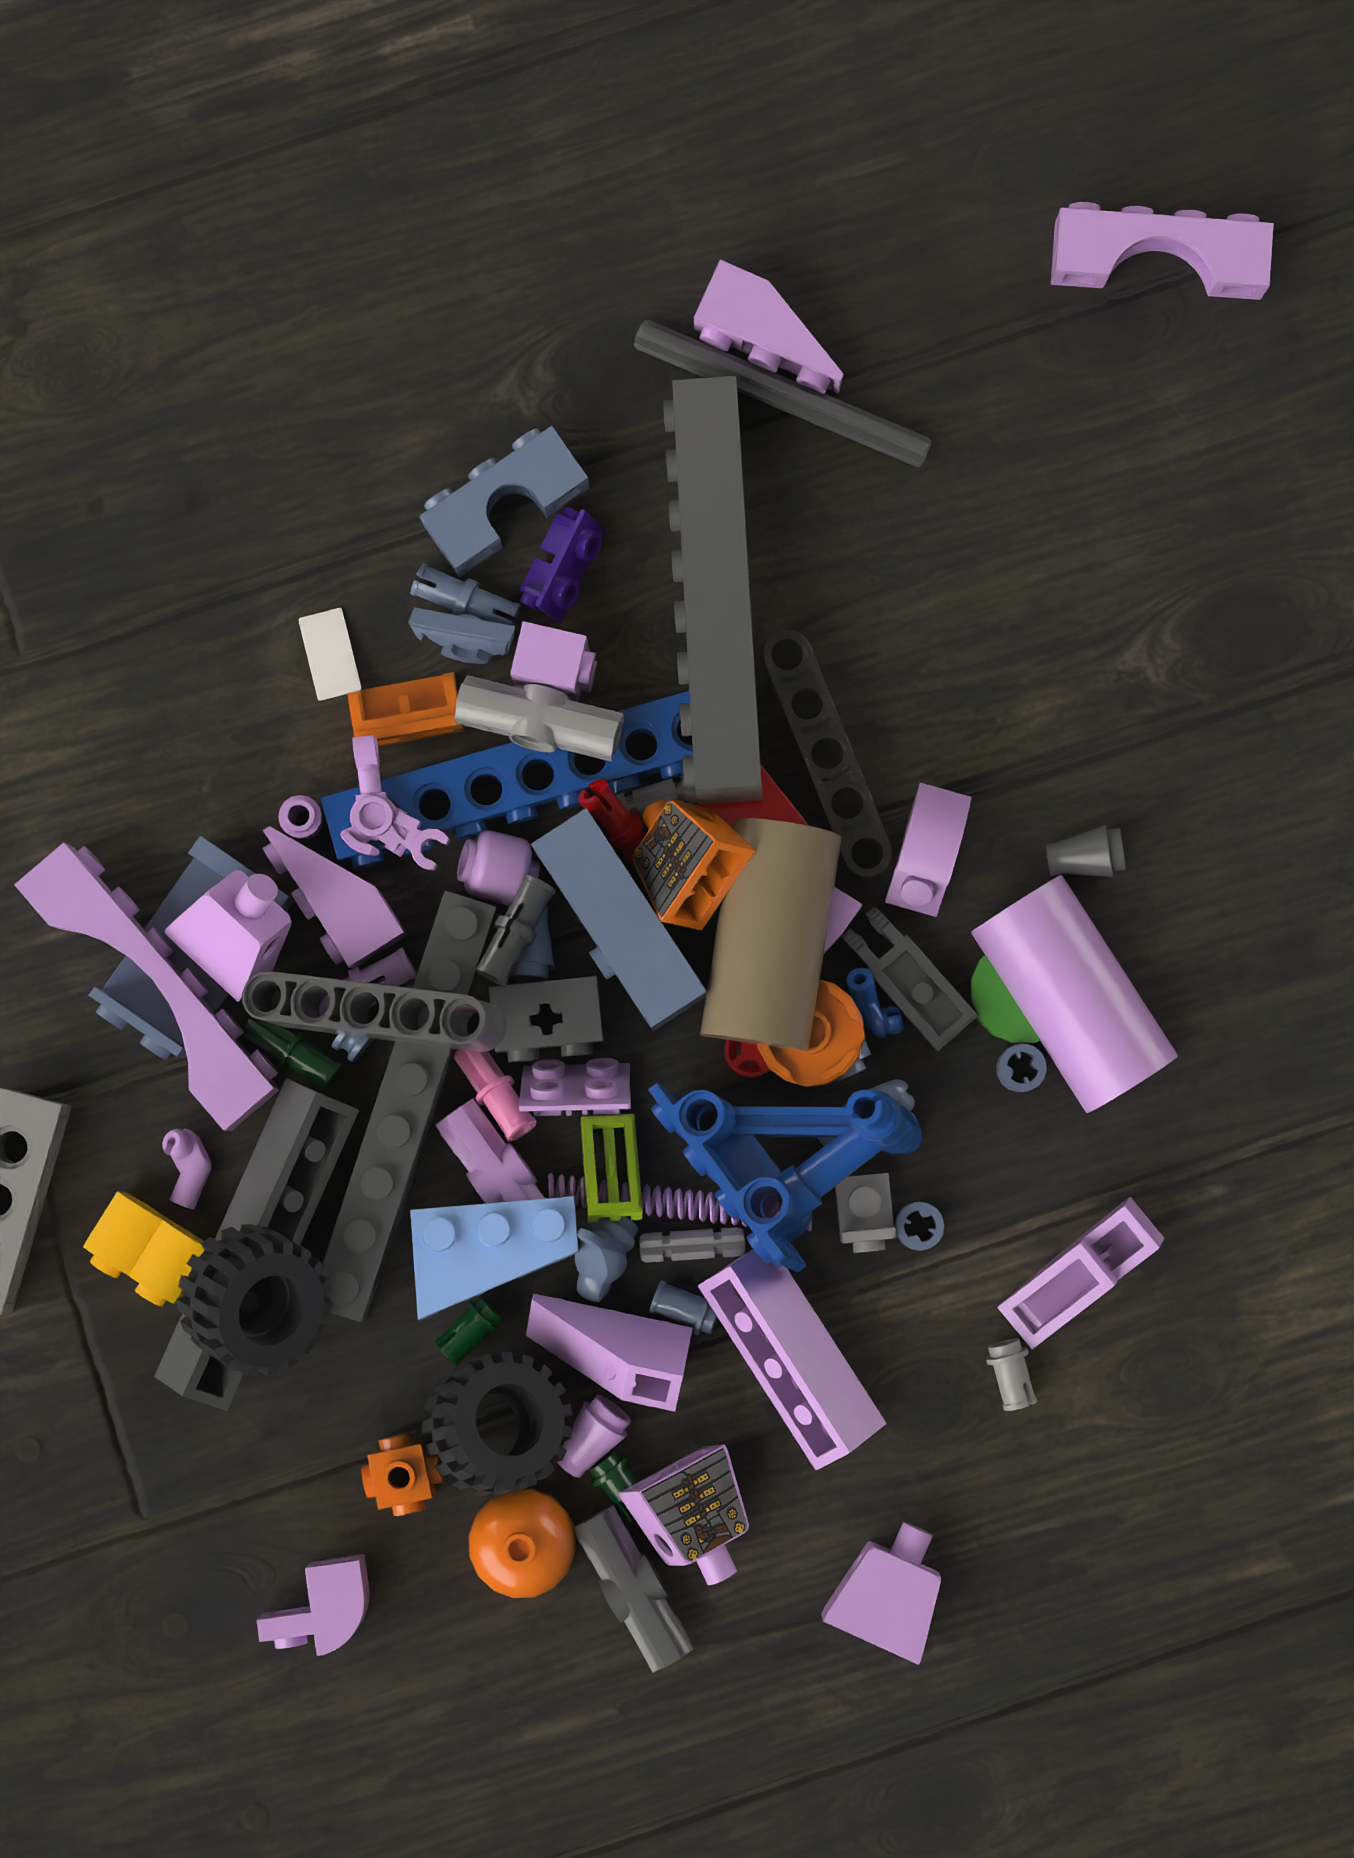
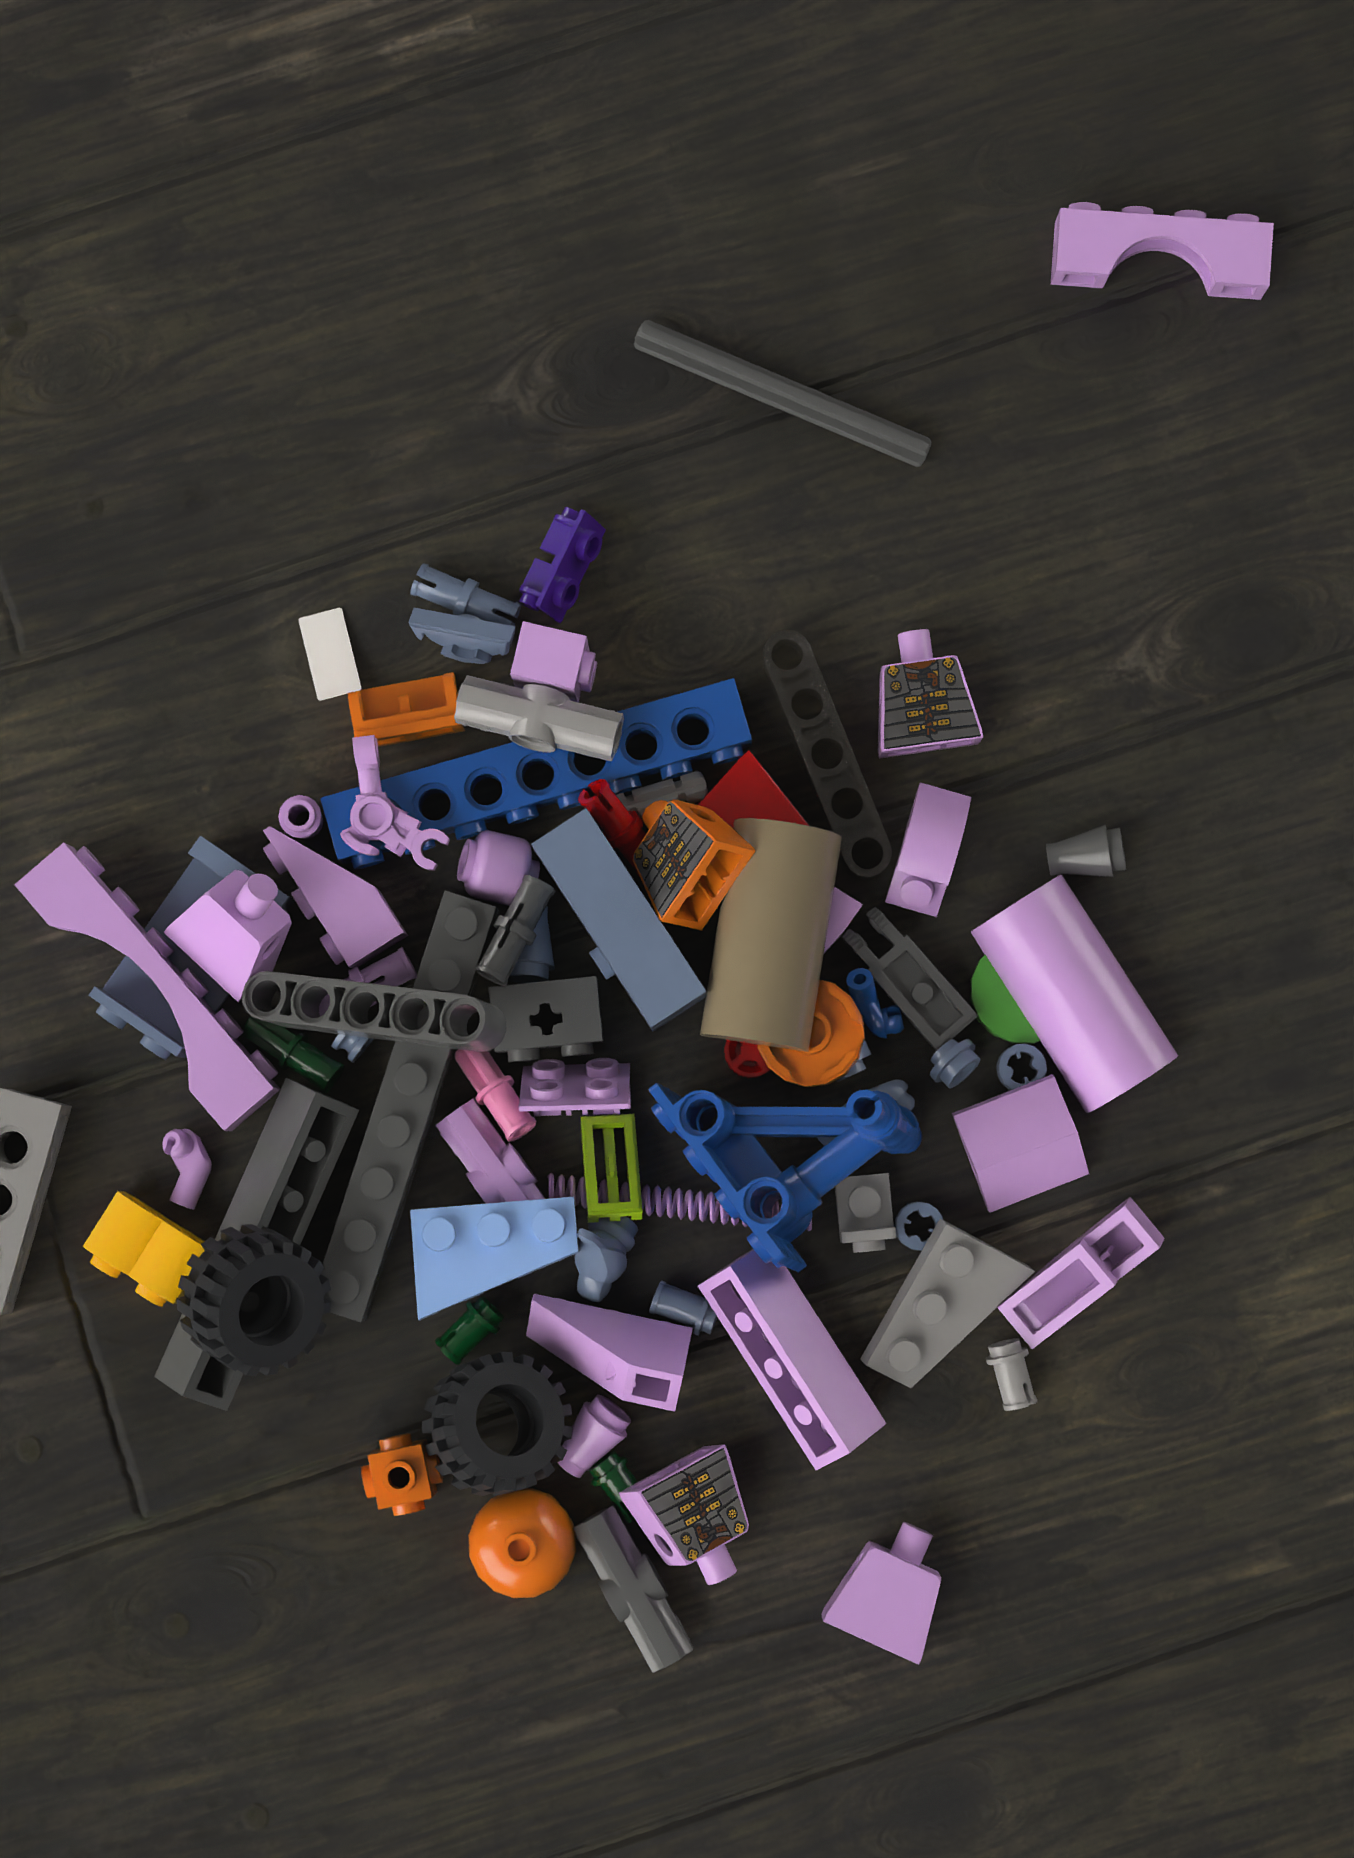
(337, 1607): lavender brick -> none
(537, 469): sand blue arch -> none
(692, 1244): light grey axle -> none
(716, 591): dark grey brick -> none
(754, 318): lavender slope -> none
(924, 701): none -> torso
(941, 1302): none -> light grey wing
(954, 1062): none -> sand blue plate
(1021, 1143): none -> lavender slope

